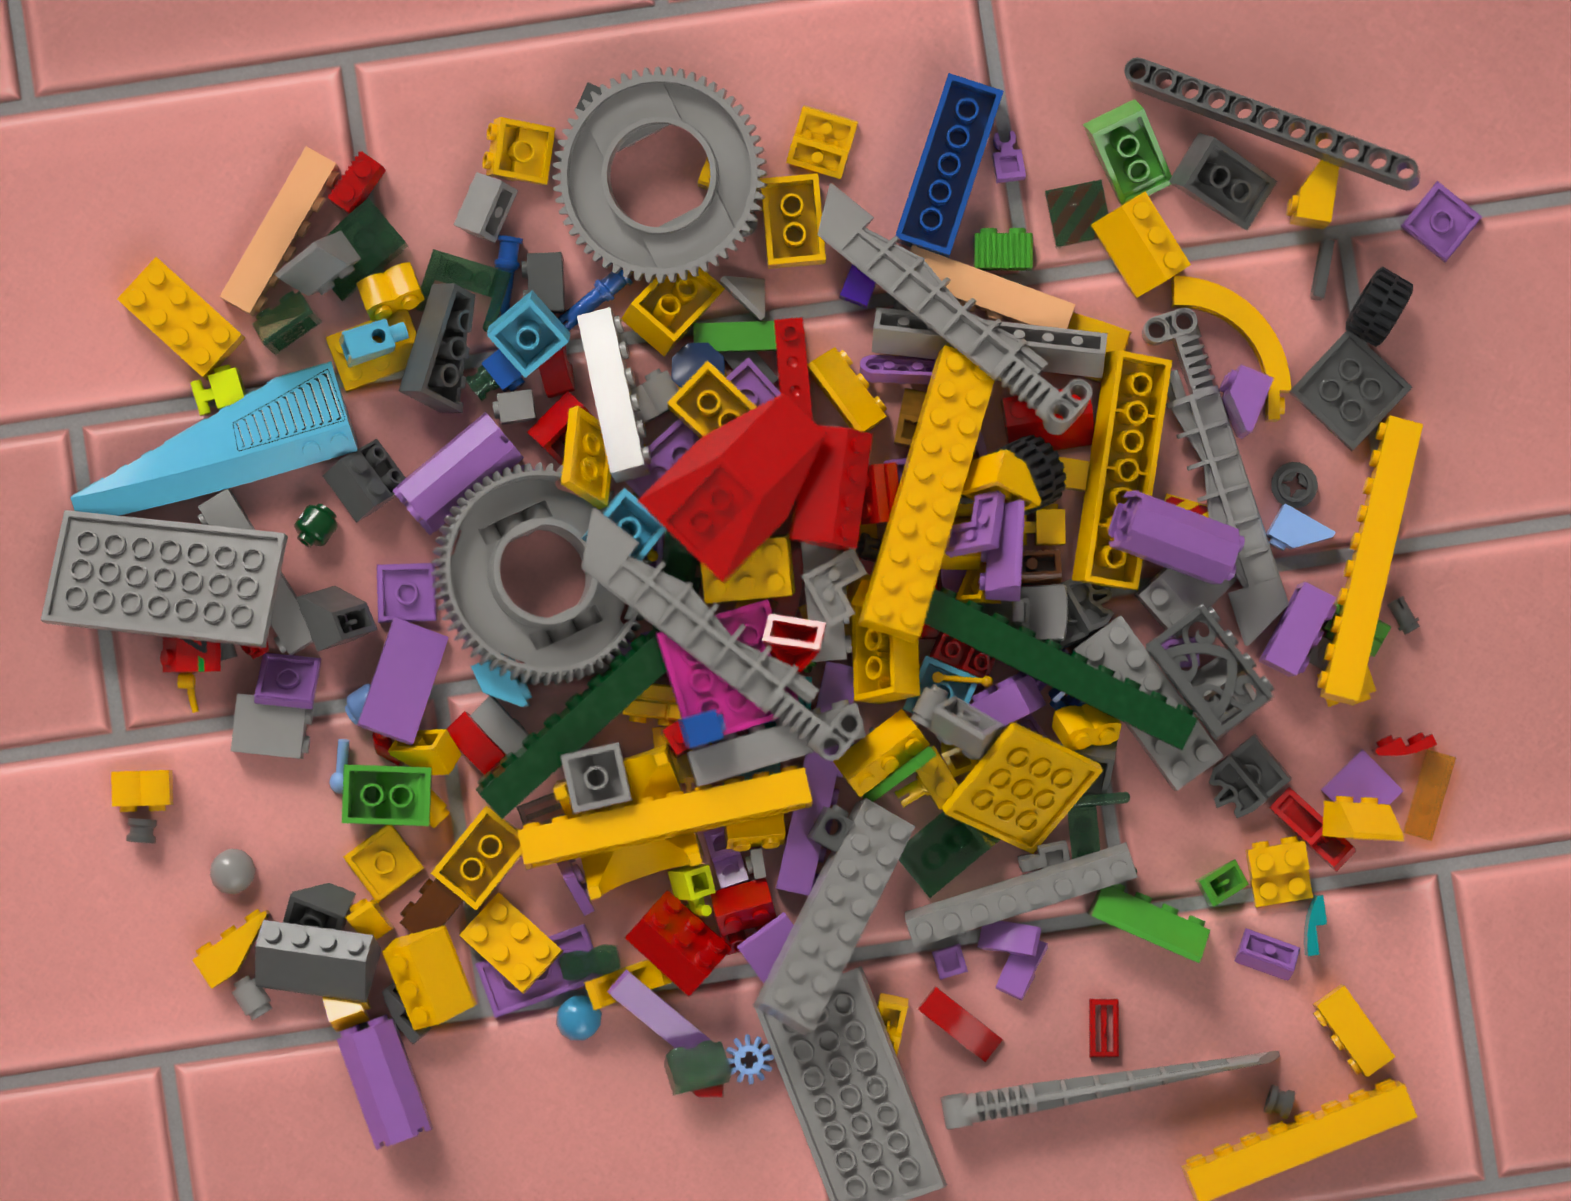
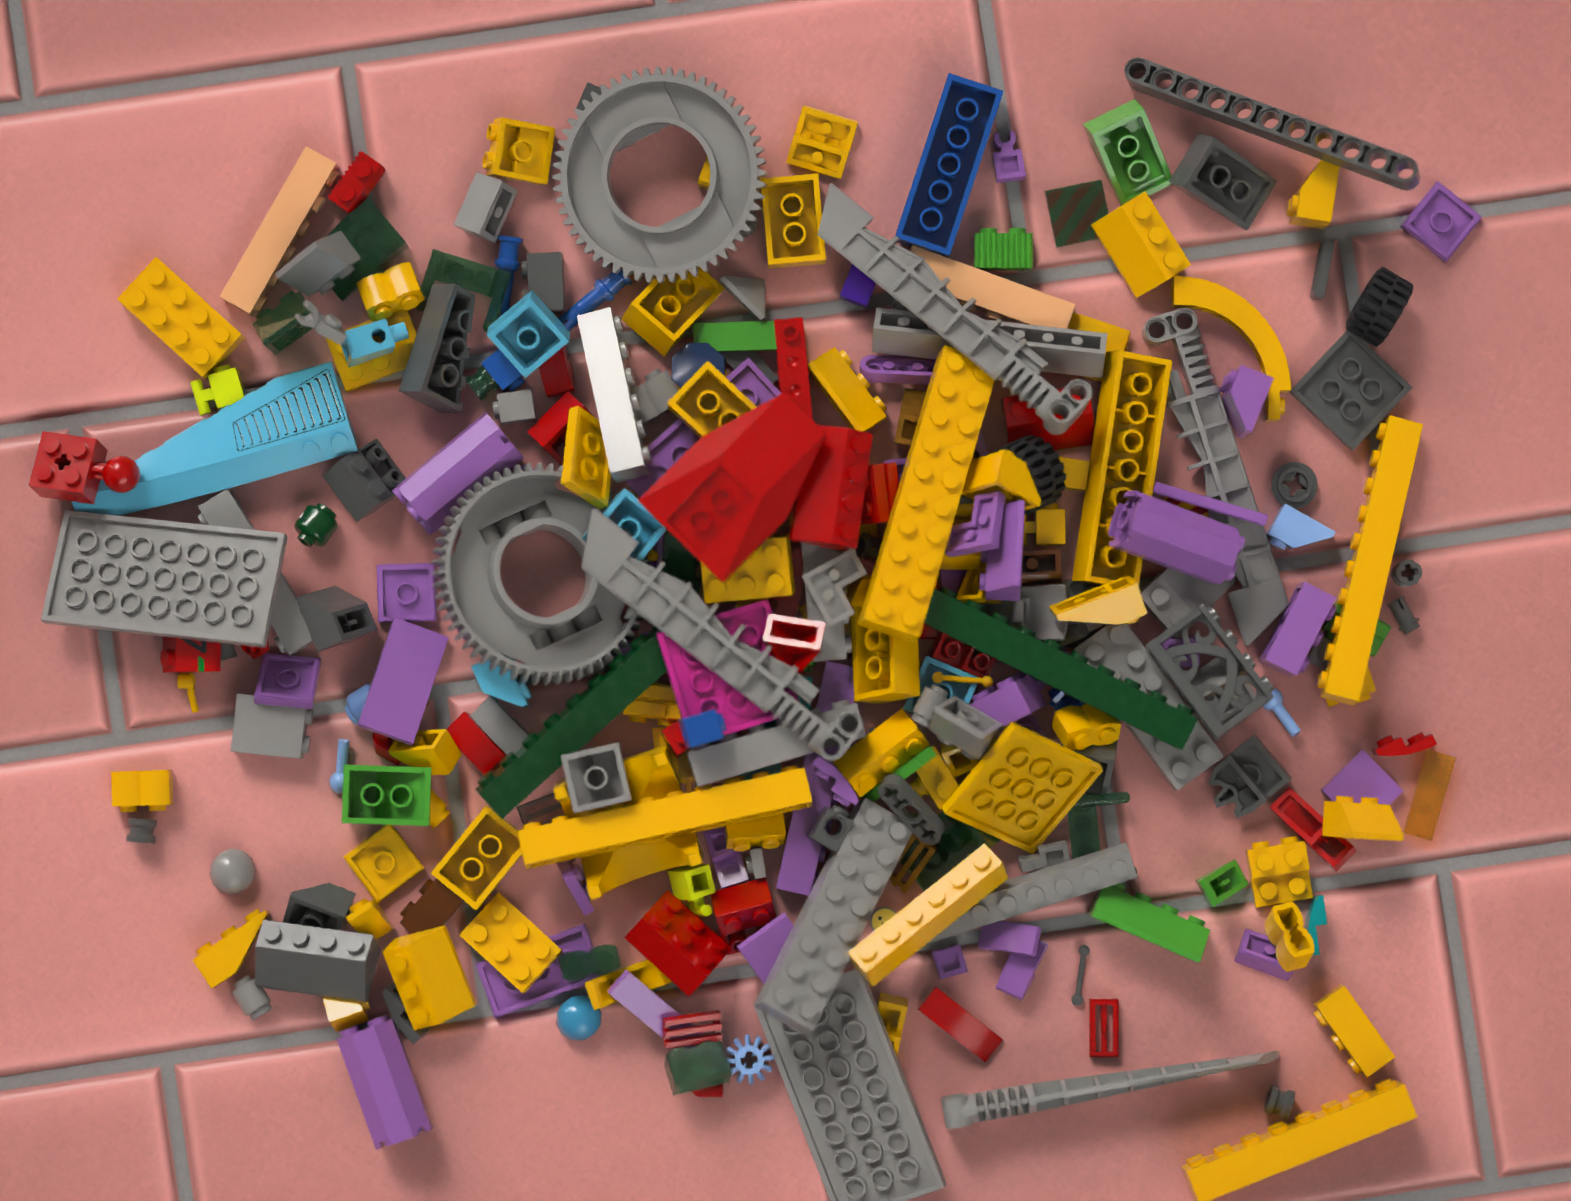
(73, 466): none -> red brick
(326, 326): none -> light grey plate
(716, 1026): none -> red tile
(841, 788): none -> medium lavender slope
(881, 916): none -> light yellow tile
(897, 795): none -> dark grey beam
(897, 879): none -> pearl gold tile
(928, 915): none -> yellow brick
(1077, 999): none -> dark grey hinge
(1110, 603): none -> yellow slope
(1210, 503): none -> medium lavender tile
(1276, 706): none -> light blue bar
(1291, 939): none -> yellow brick
(1403, 581): none -> dark grey bush

